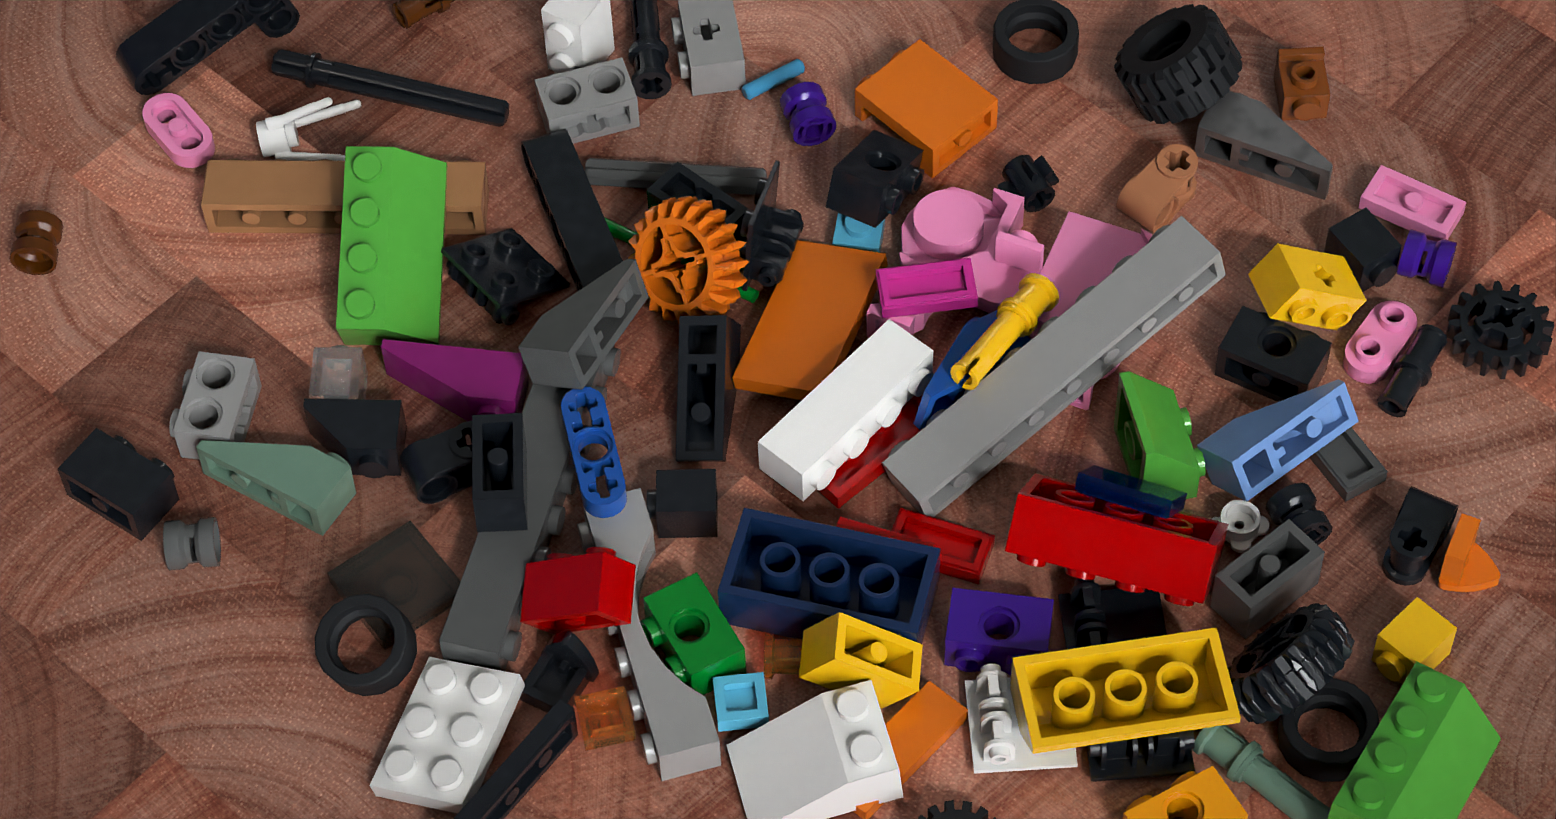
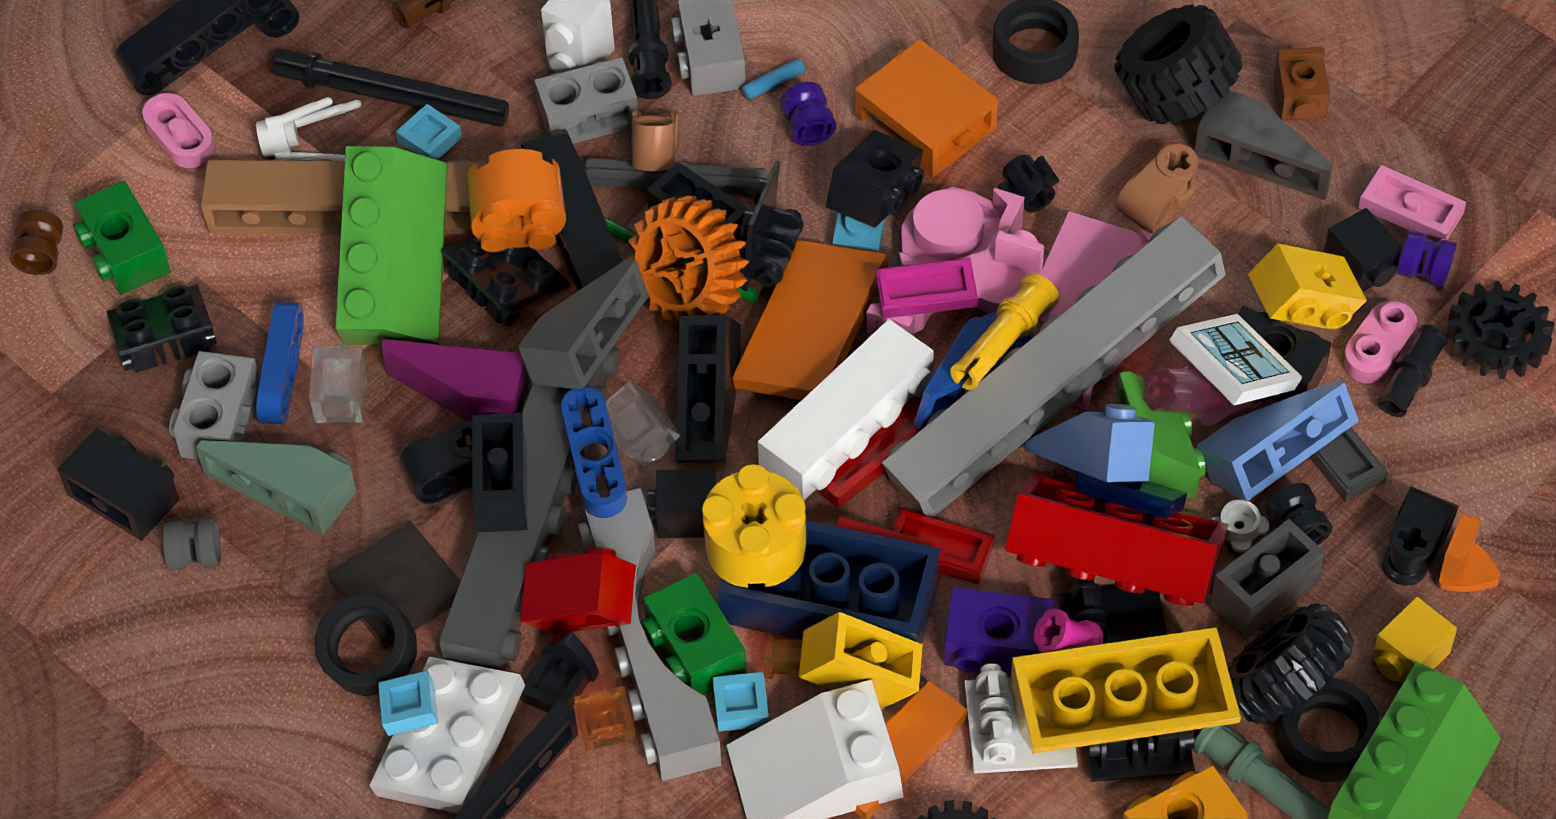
(121, 238): none -> green brick
(159, 320): none -> black hinge
(280, 363): none -> blue beam
(361, 432): black slope -> none
(408, 703): none -> medium azure plate
(429, 133): none -> medium azure plate
(516, 201): none -> orange brick
(640, 424): none -> clear brick
(654, 140): none -> nougat piece
(754, 527): none -> yellow brick
(1059, 632): none -> dark pink bush
(1100, 444): none -> medium blue slope
(1191, 392): none -> clear pink piece
(1235, 359): none -> tile

